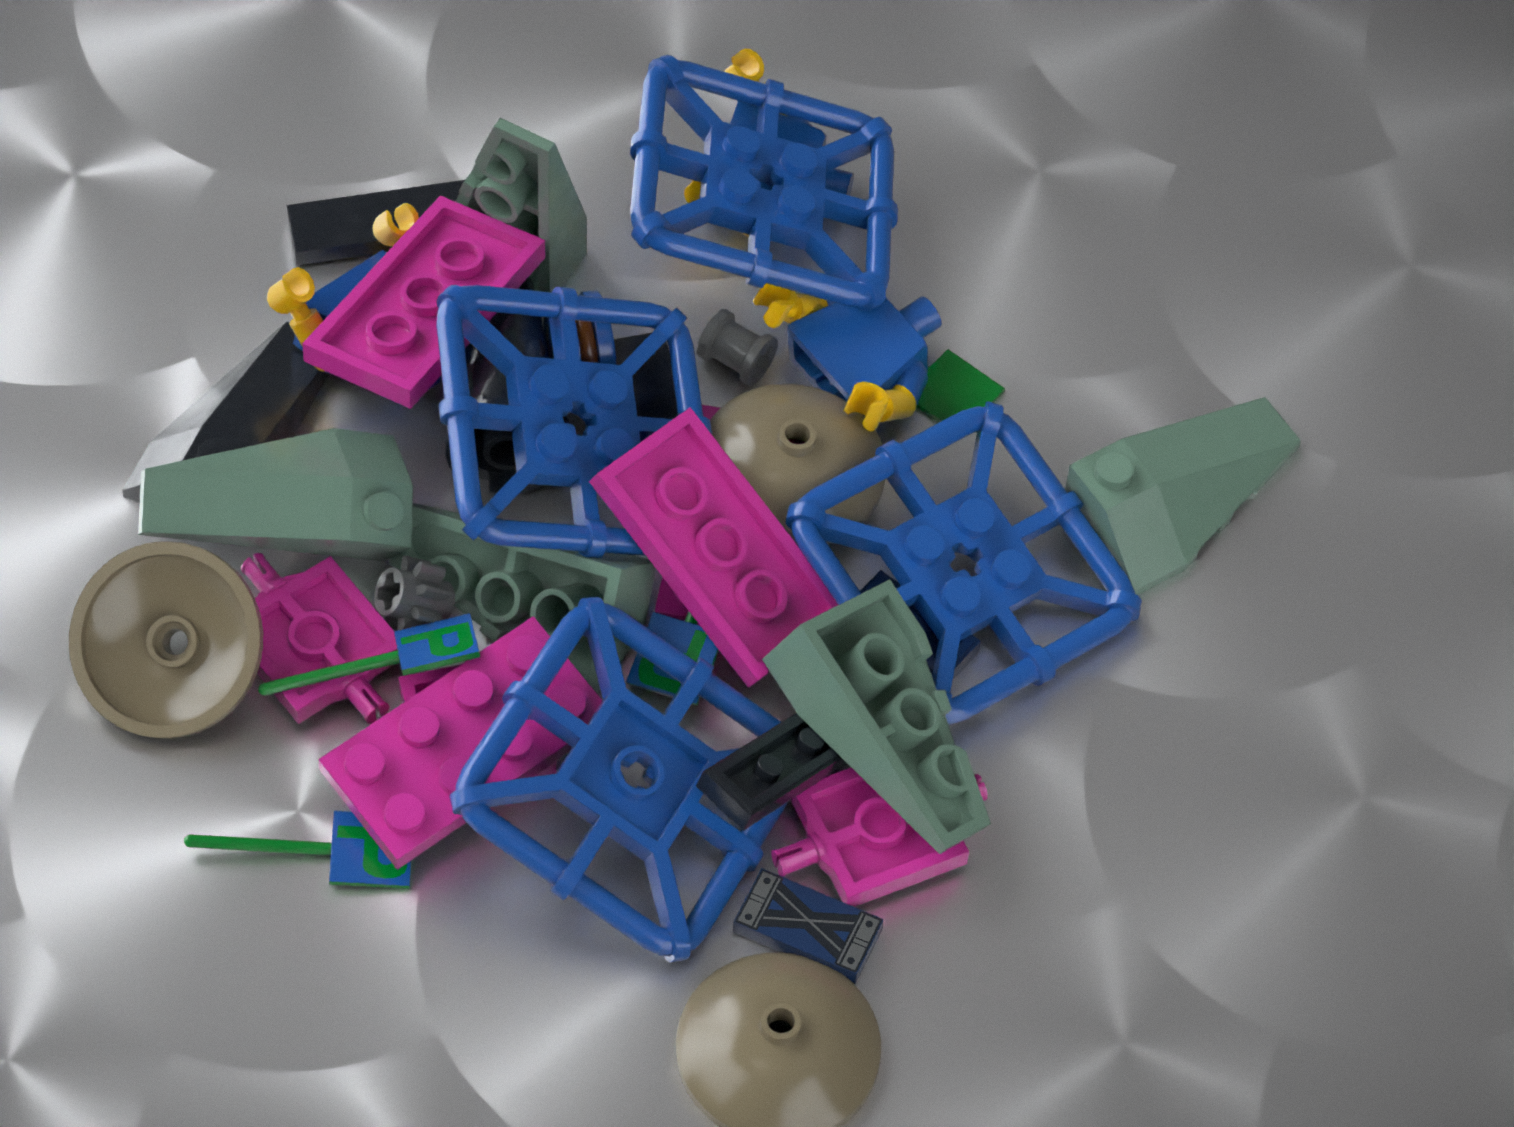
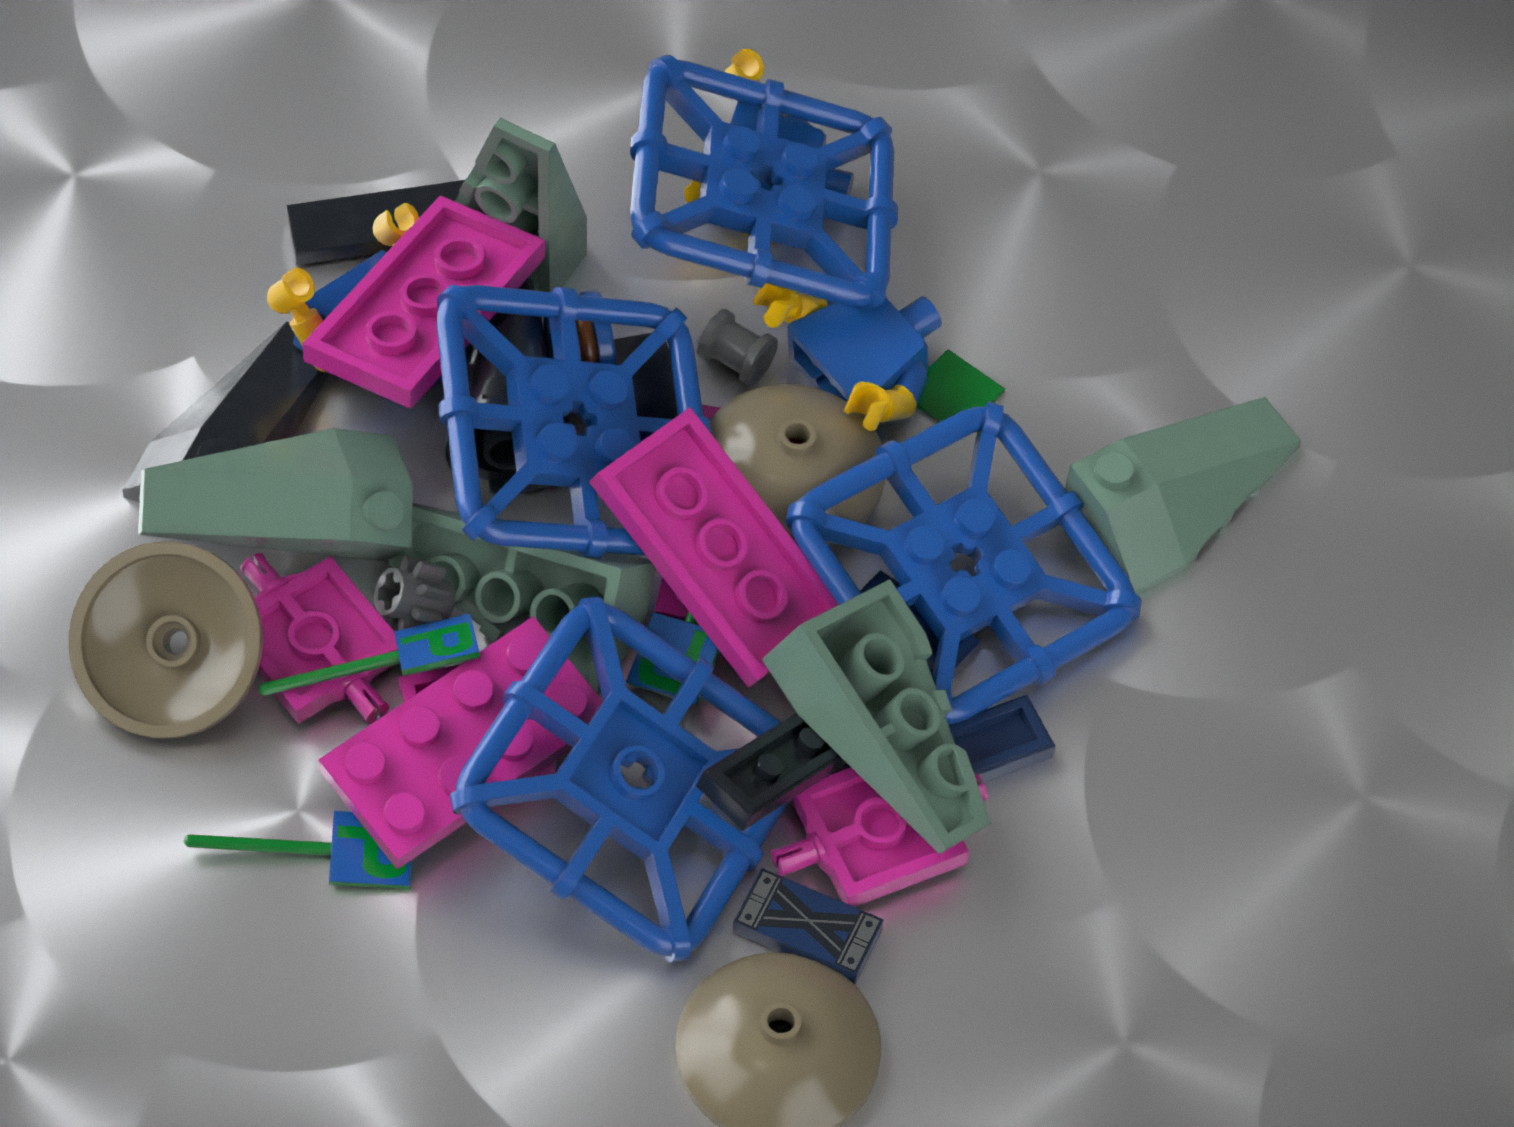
(1004, 739): none -> dark blue tile

